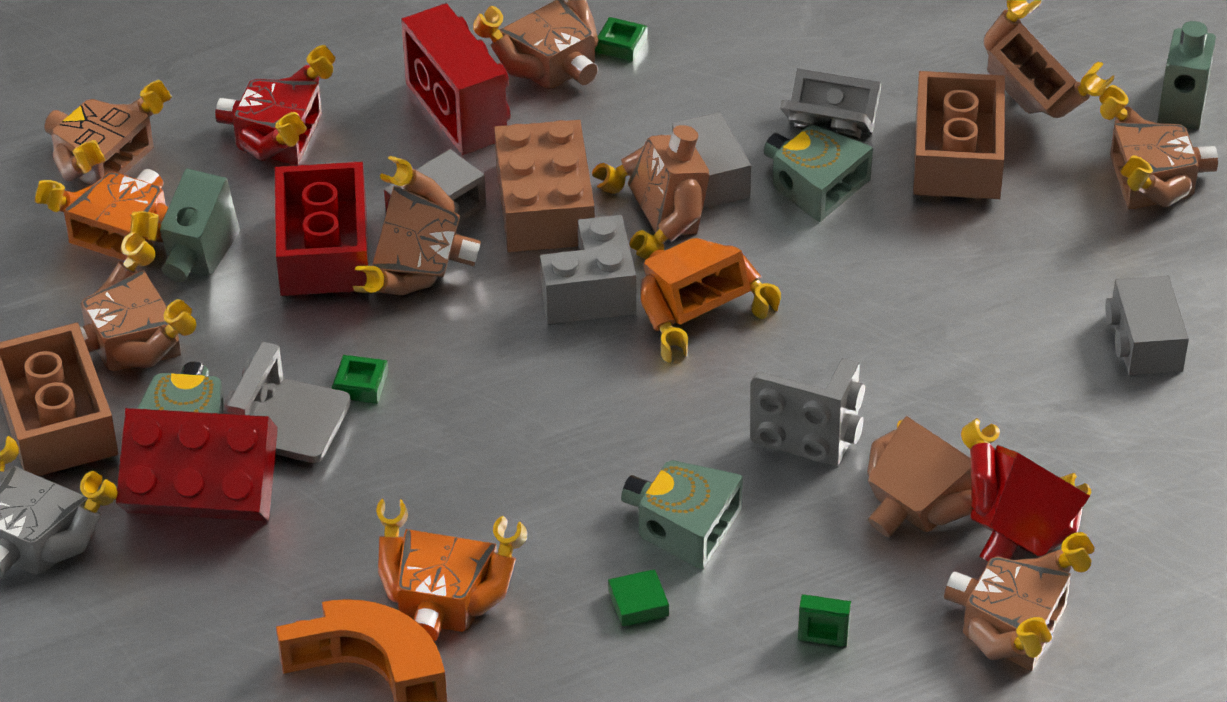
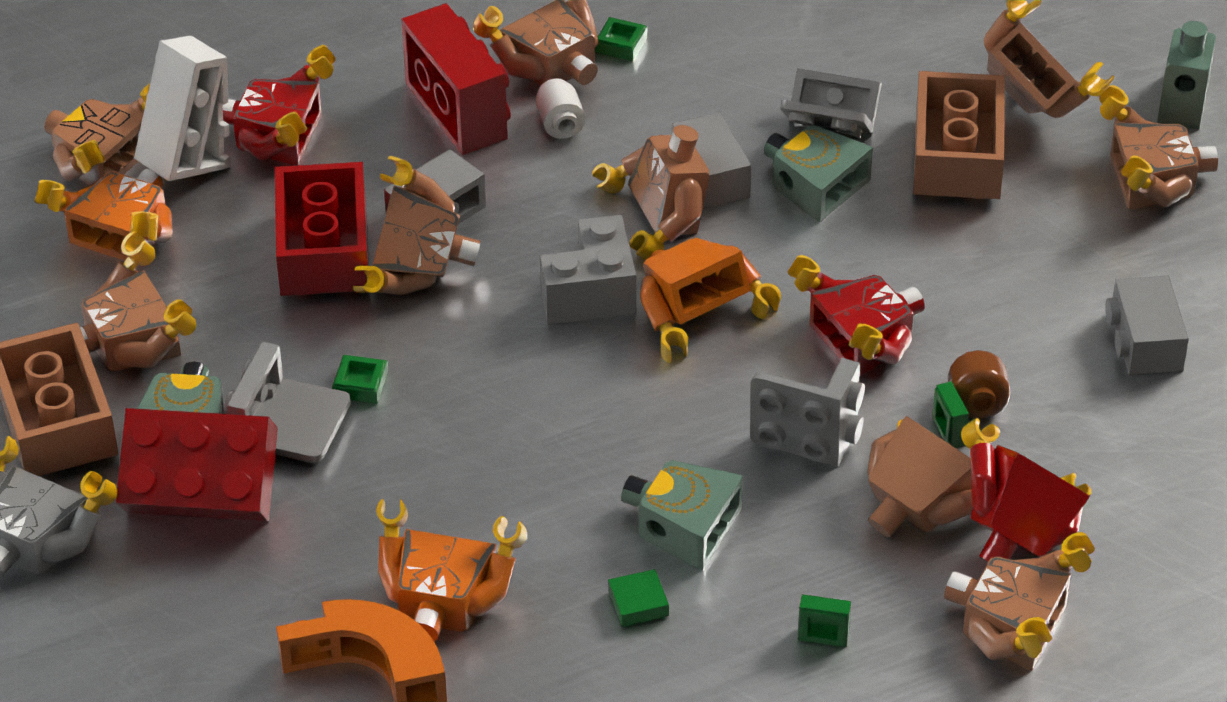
(184, 111): none -> white wedge
(198, 225): sand green torso -> none
(542, 184): nougat brick -> none
(560, 109): none -> white brick
(858, 317): none -> red torso
(949, 413): none -> green tile
(981, 380): none -> dark orange head

